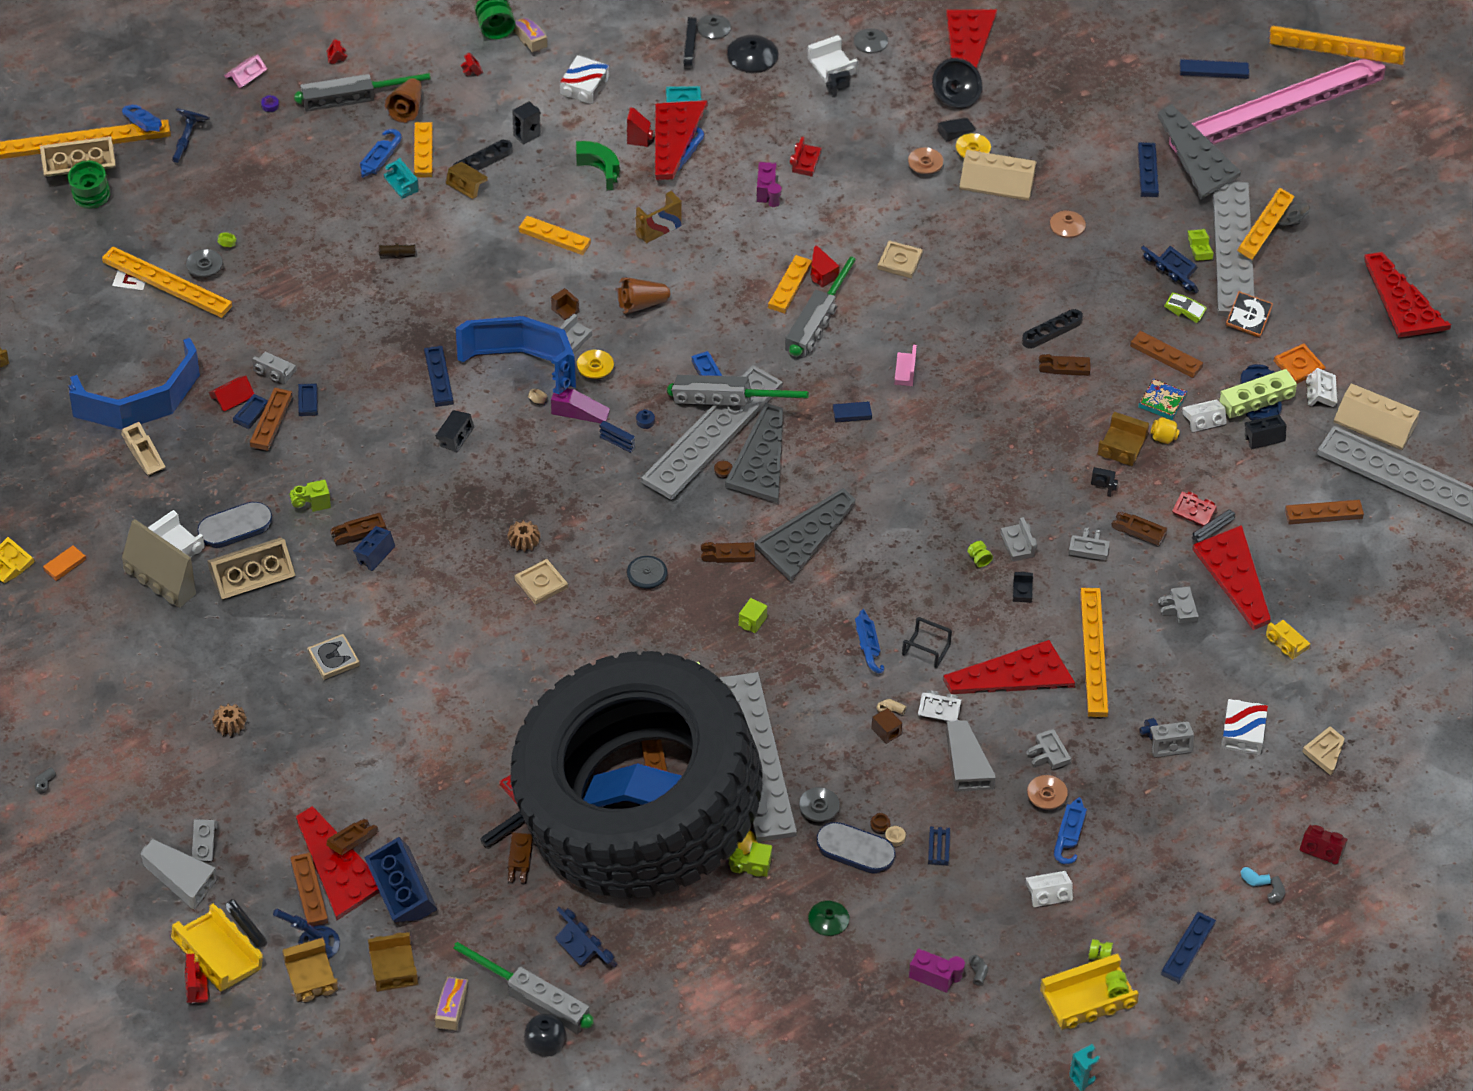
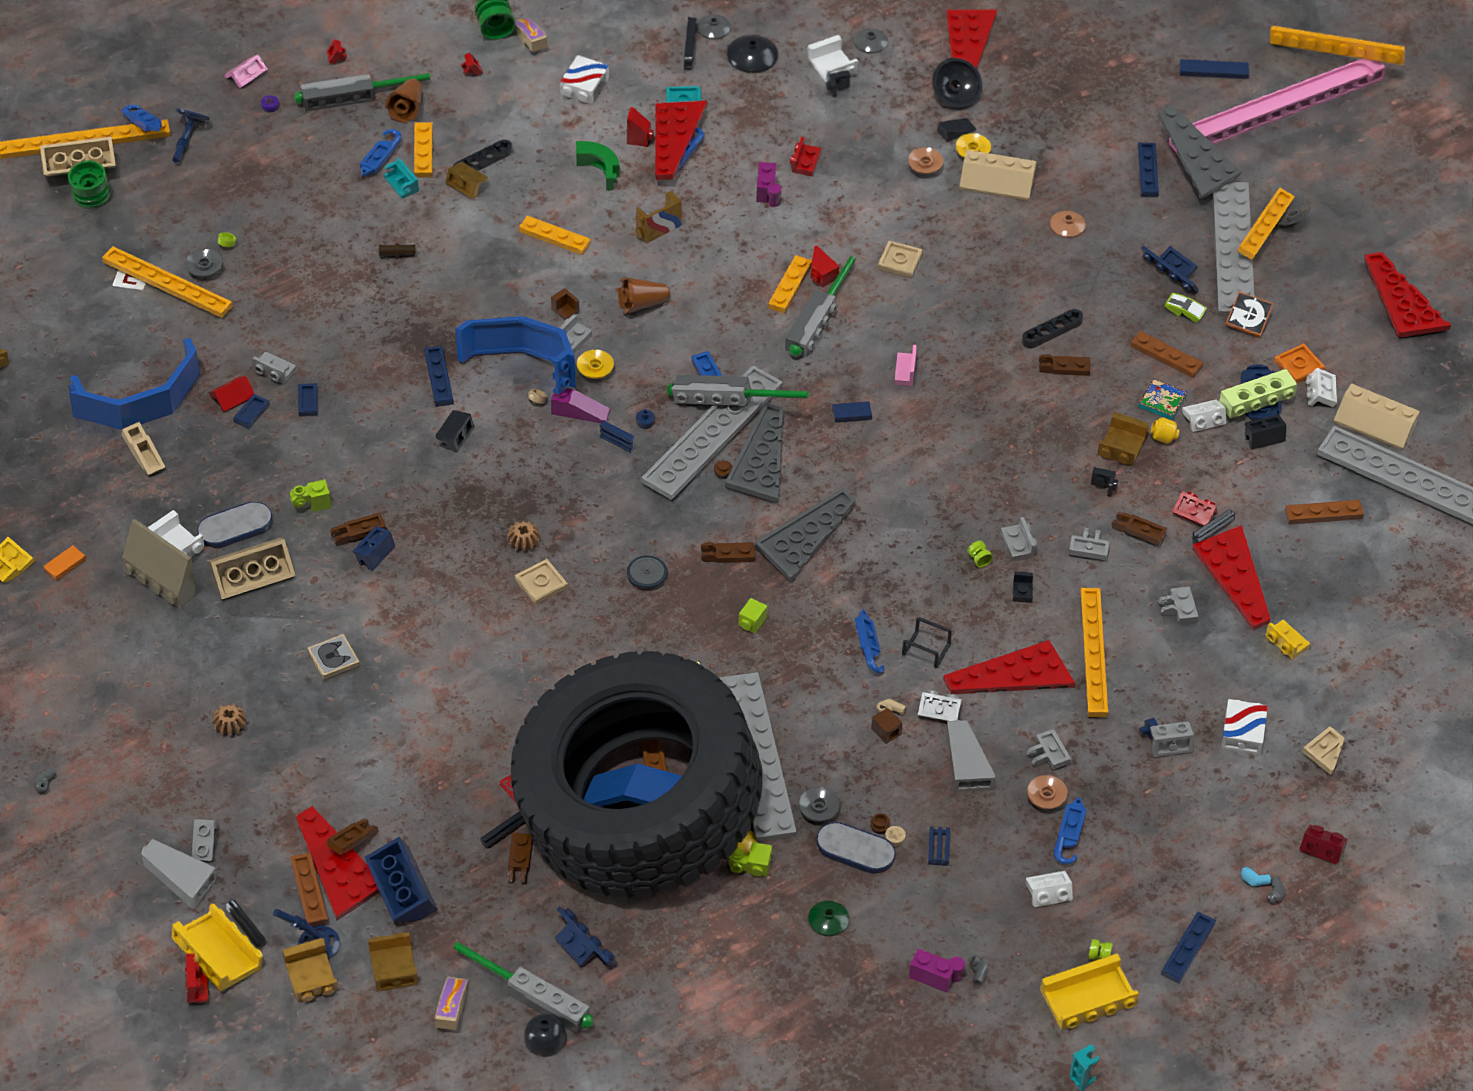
(271, 419): dark orange plate -> none
(526, 122): black brick -> none
(1116, 983): lime wheel -> none
(1200, 244): lime slope -> none

